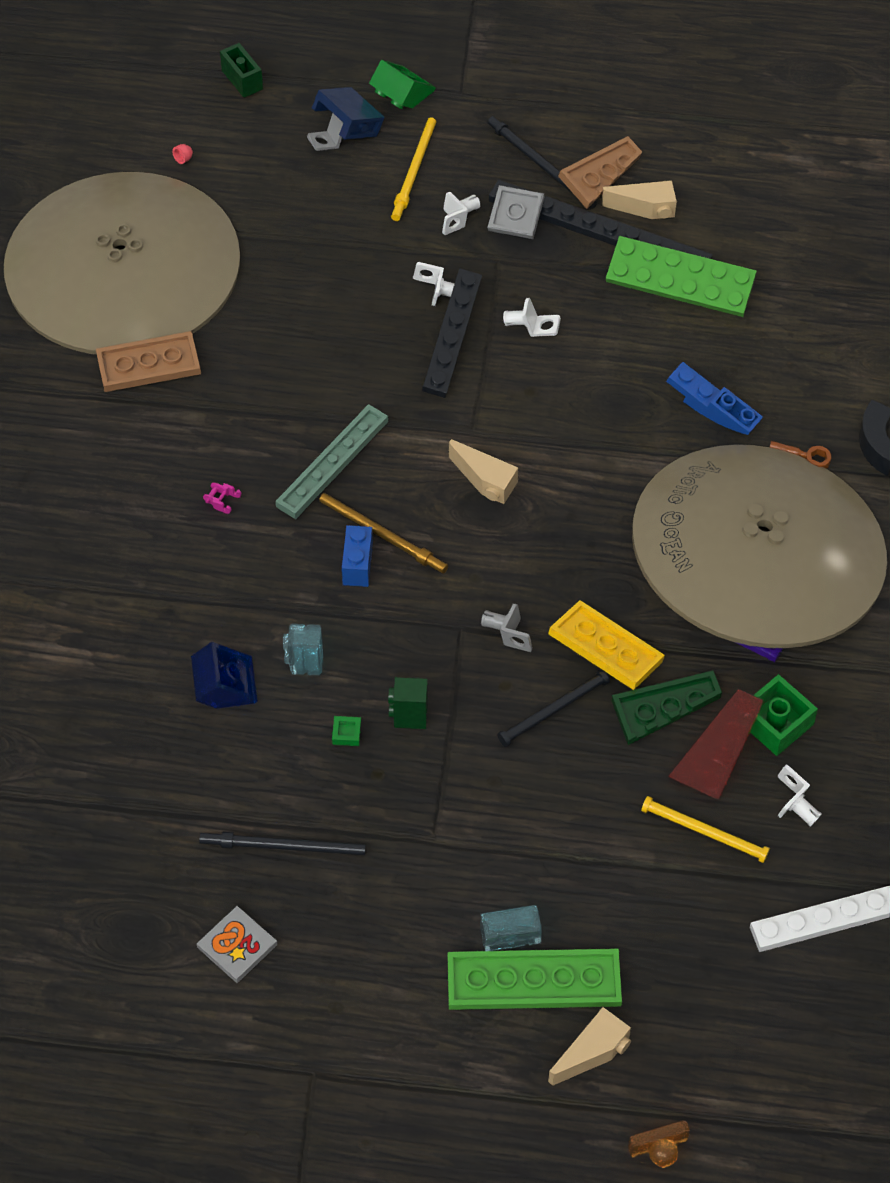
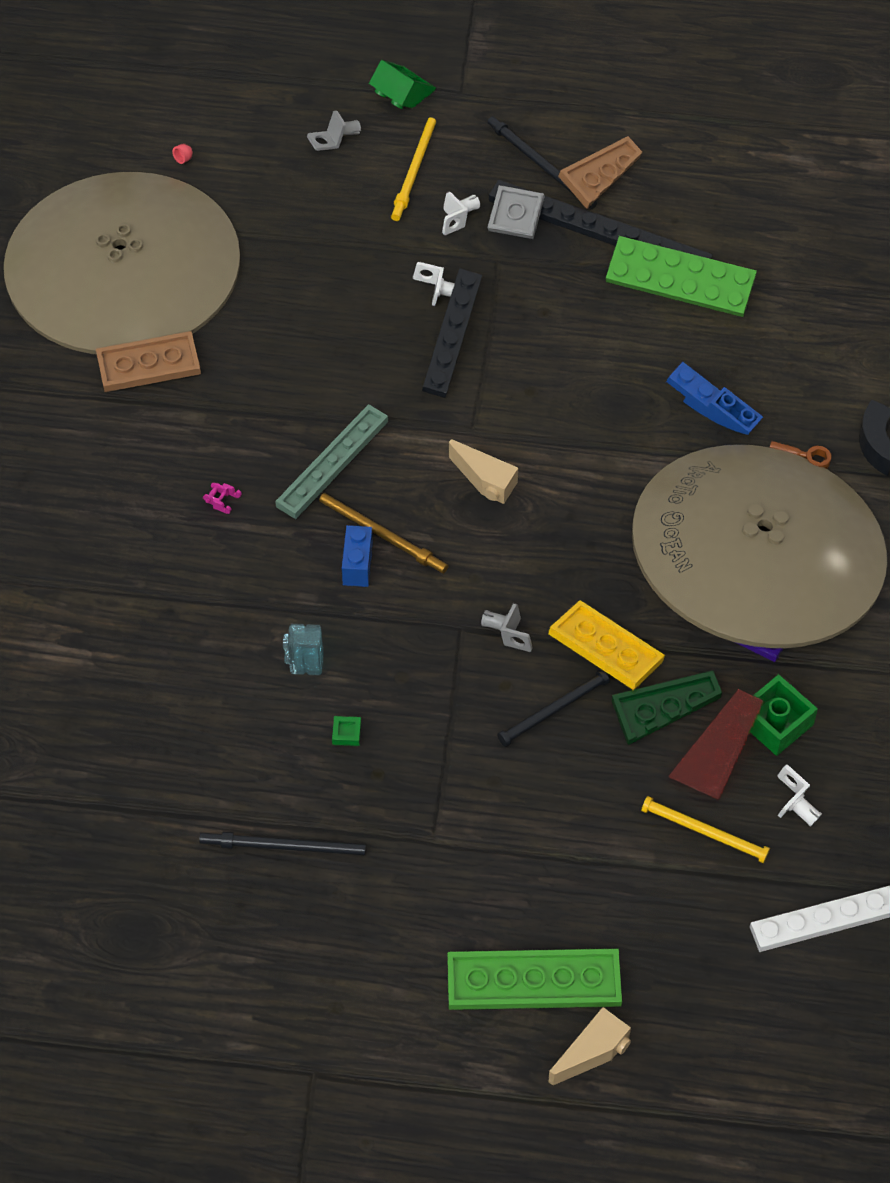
(223, 677): clear blue slope -> none
(237, 944): light grey tile -> none
(241, 70): dark green brick -> none
(358, 115): dark blue panel -> none
(409, 703): dark green brick -> none
(510, 928): clear light blue brick -> none
(530, 319): white bracket -> none
(646, 200): tan slope -> none
(660, 1143): clear orange tile -> none

